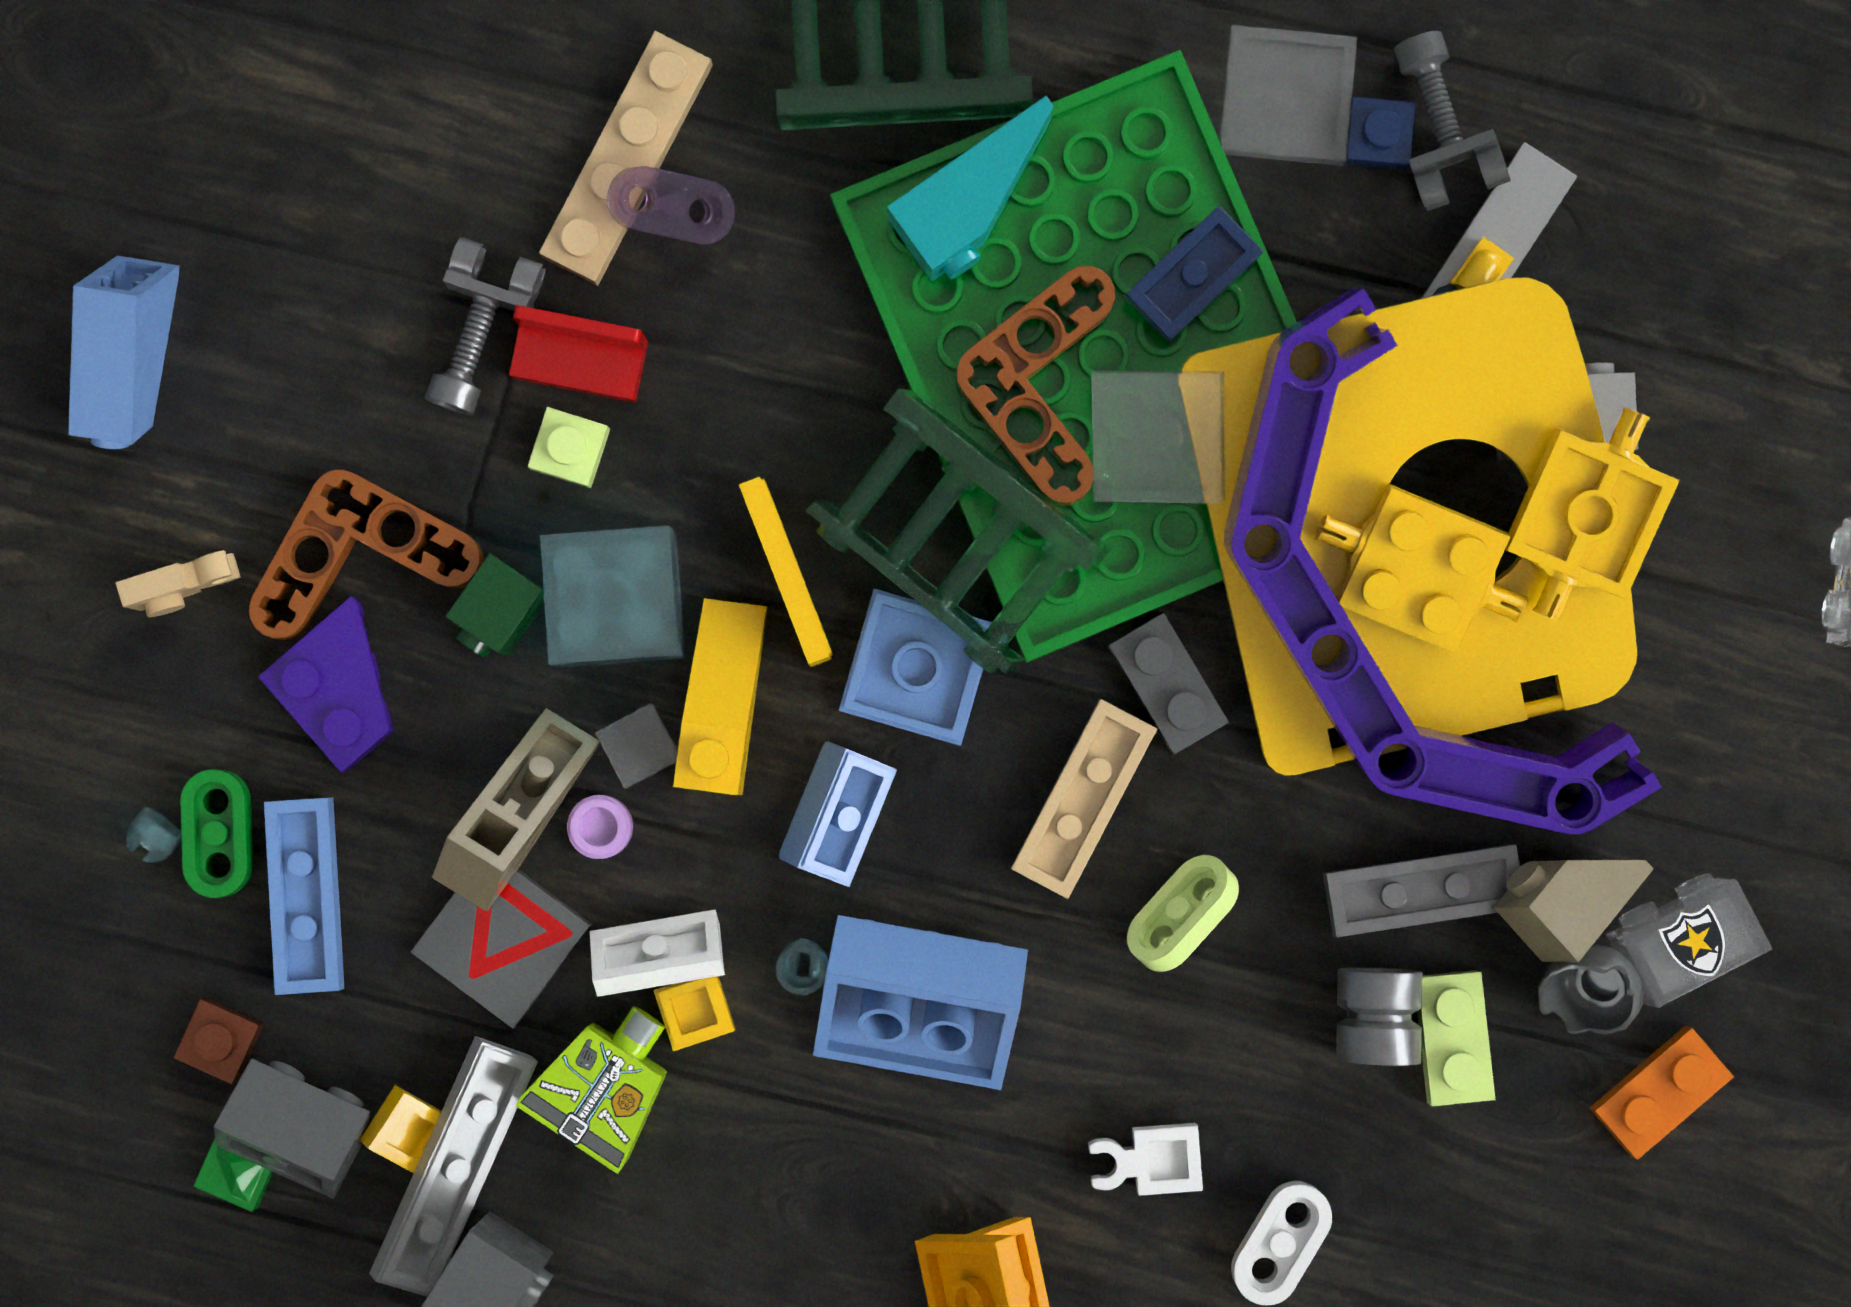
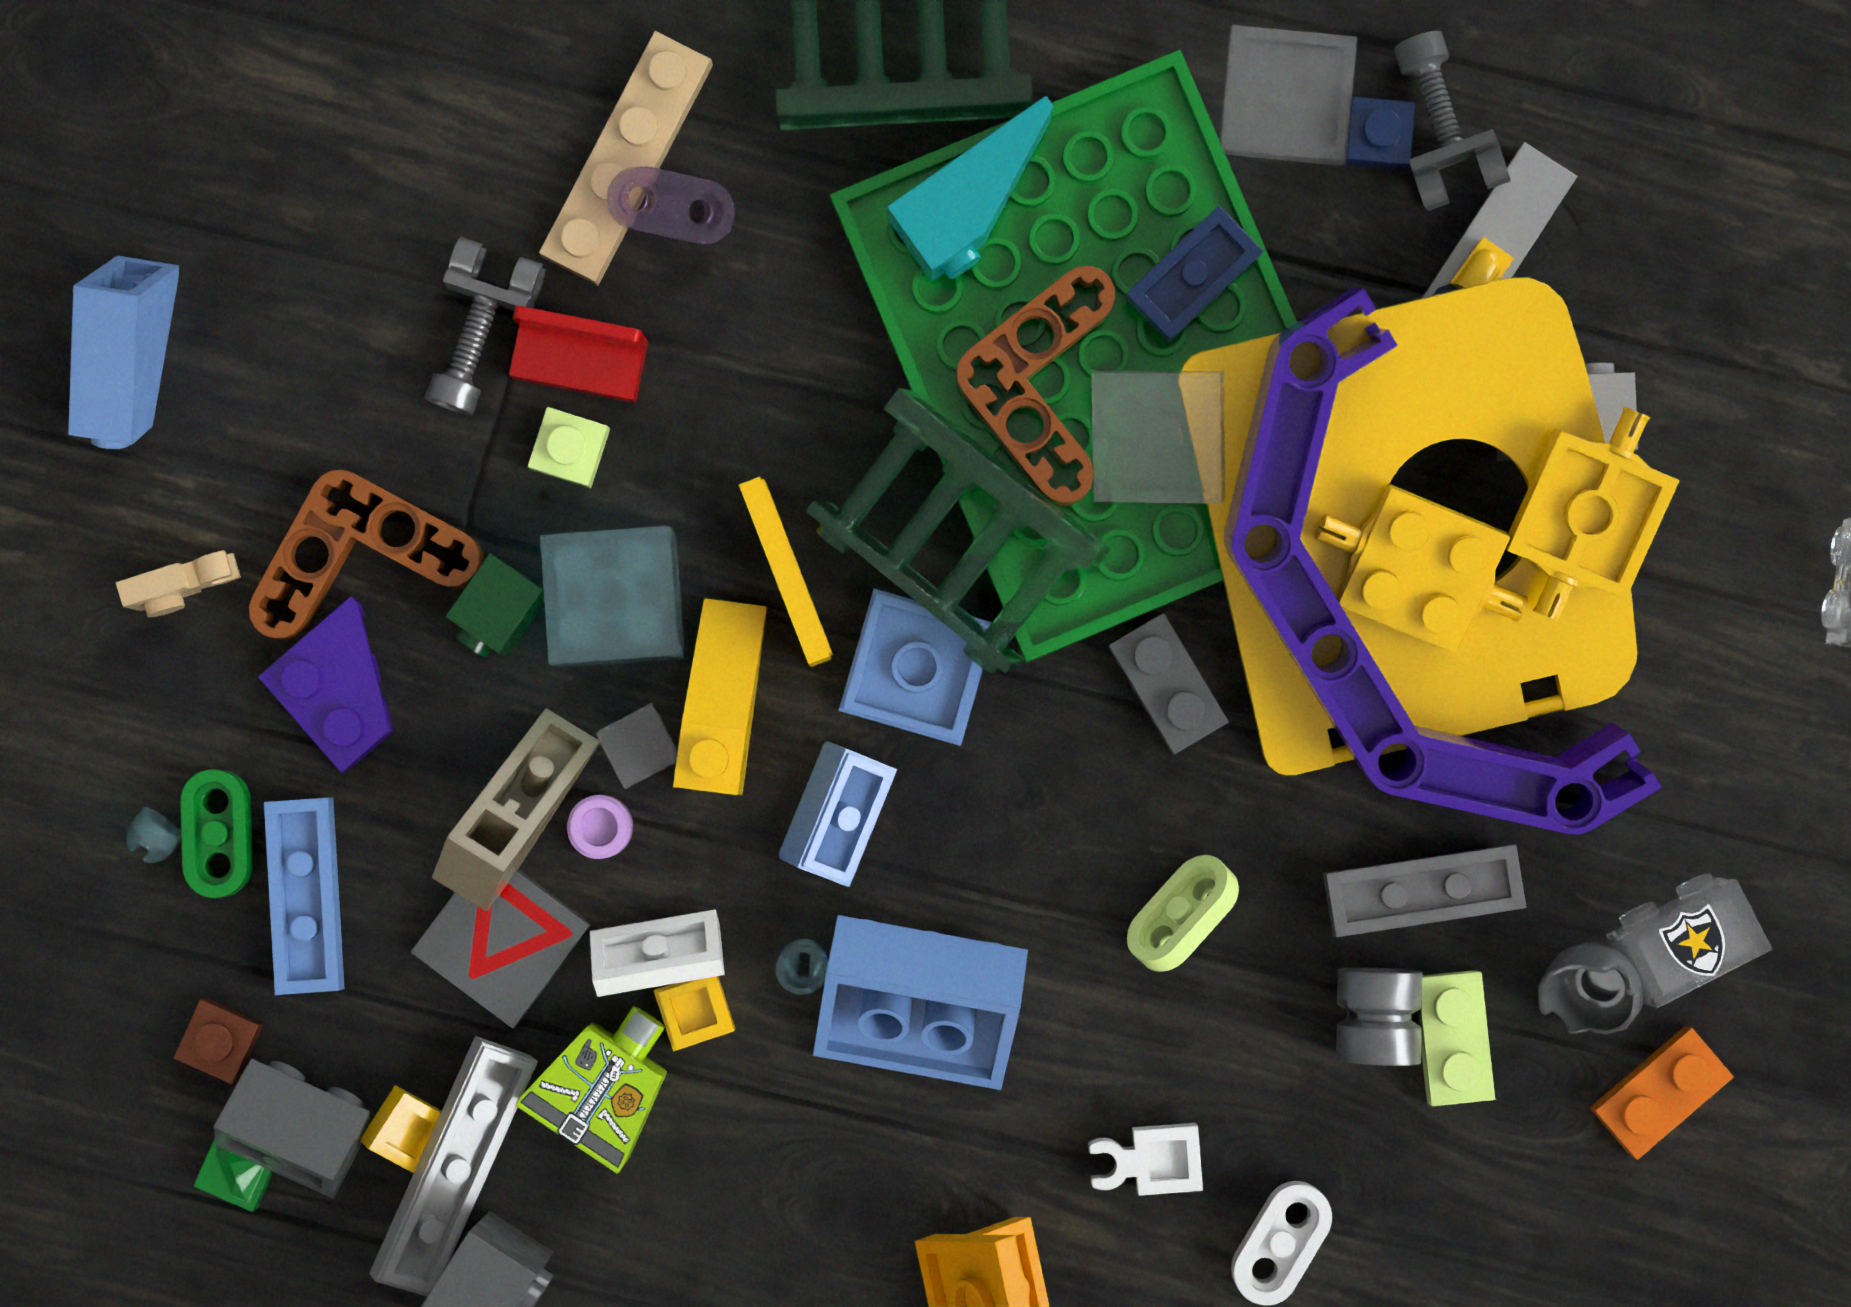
(1084, 798): tan plate -> none
(1568, 903): dark tan slope -> none

